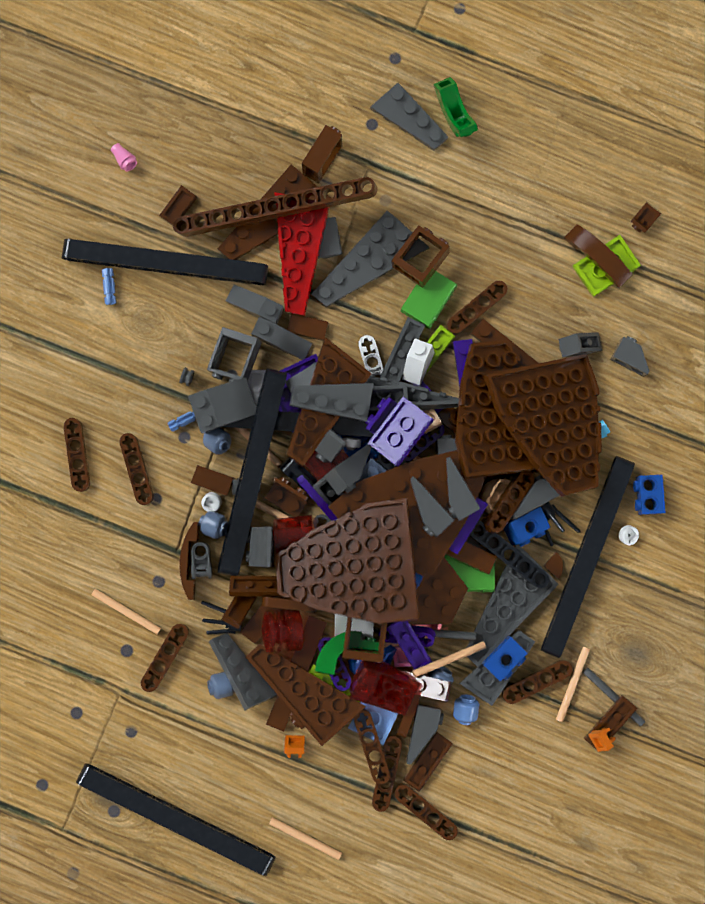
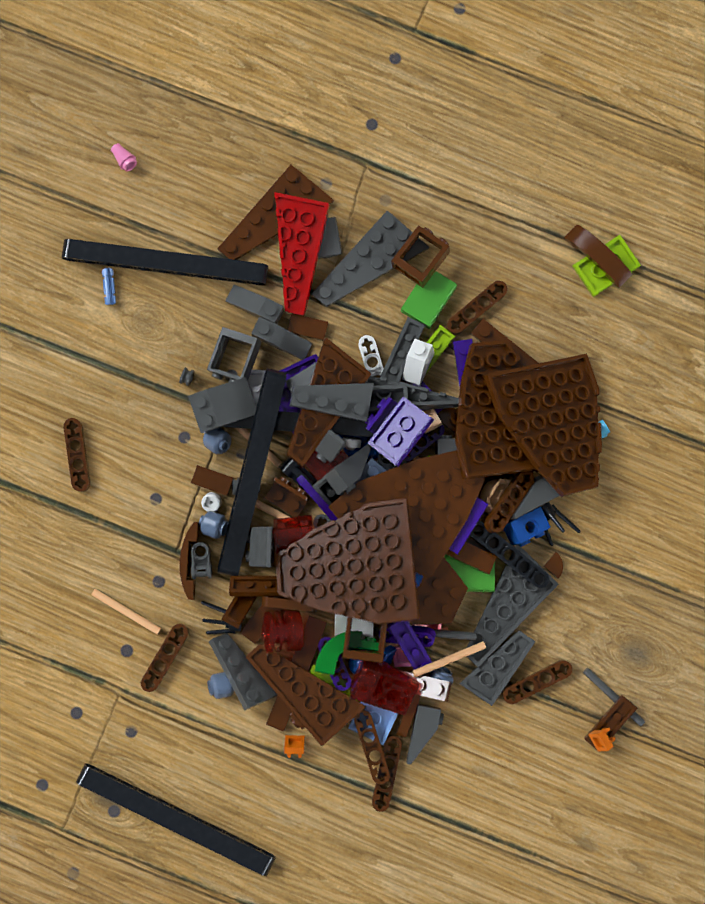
(139, 468): reddish brown beam -> none
(178, 205): reddish brown tile -> none
(182, 421): medium blue axle -> none
(283, 207): reddish brown beam -> none
(305, 838): light nougat bar -> none
(322, 153): reddish brown window -> none
(407, 114): dark grey wing -> none
(424, 813): reddish brown beam -> none
(428, 761): reddish brown tile -> none
(431, 512): dark grey slope -> none
(453, 108): green arch -> none
(460, 497): dark grey slope -> none
(466, 709): medium blue head -> none
(493, 661): blue brick -> none
(572, 684): light nougat bar -> none
(580, 344): dark grey slope -> none
(587, 557): black beam -> none
(628, 535): white tile -> none
(630, 356): dark grey slope -> none
(645, 218): reddish brown bracket -> none
(656, 494): blue brick -> none

